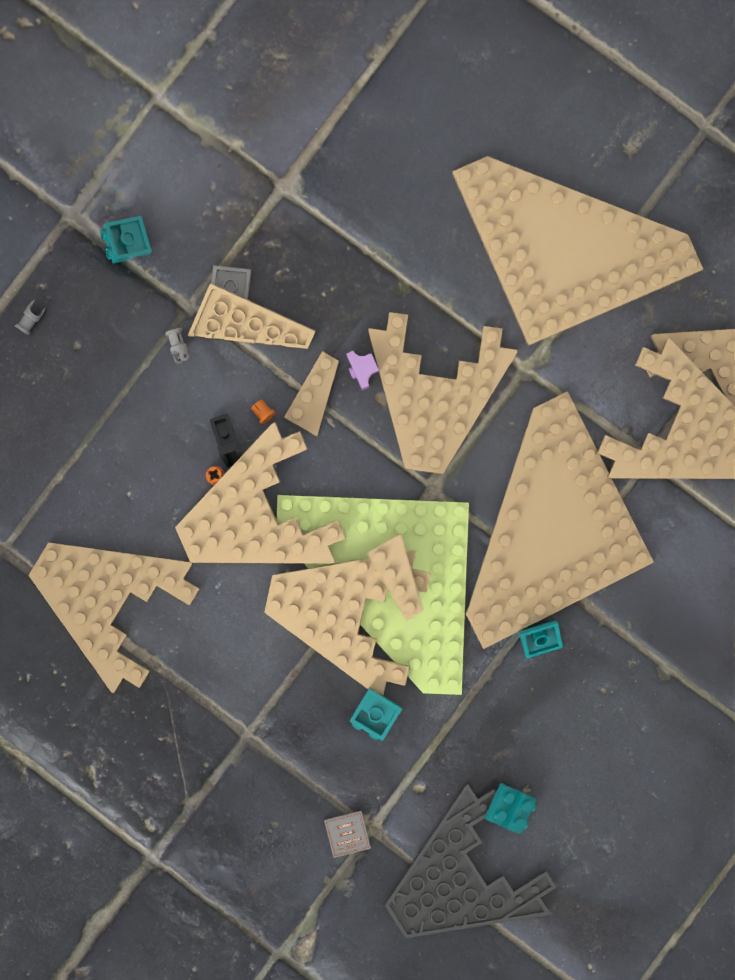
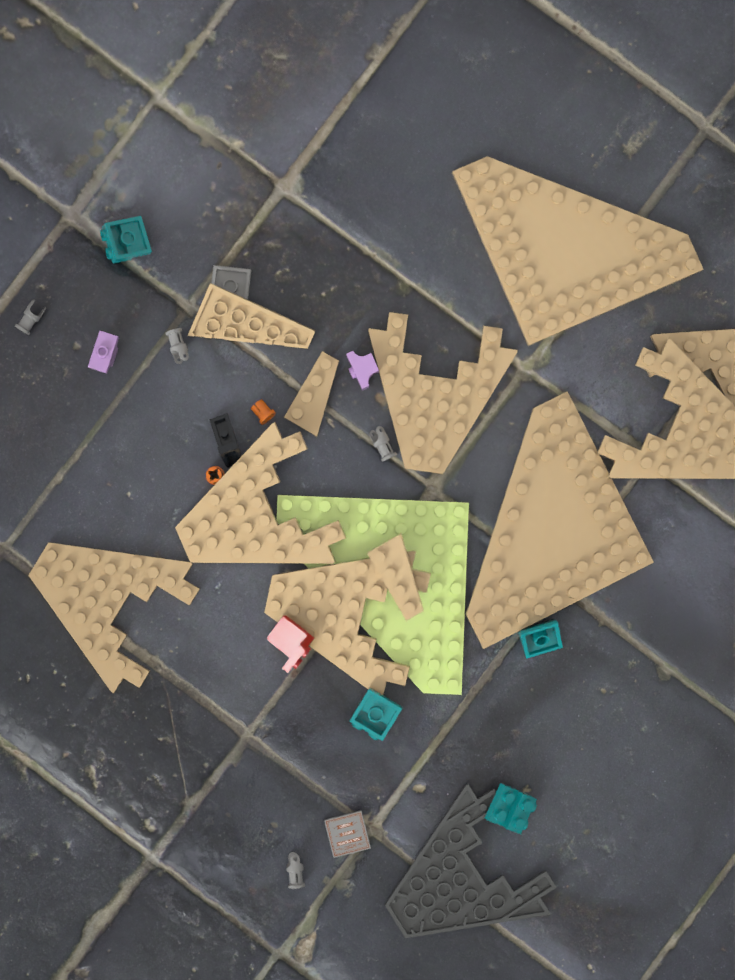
(104, 352): none -> lavender brick
(291, 640): none -> bracket
(295, 870): none -> light grey piece
(381, 442): none -> light grey piece

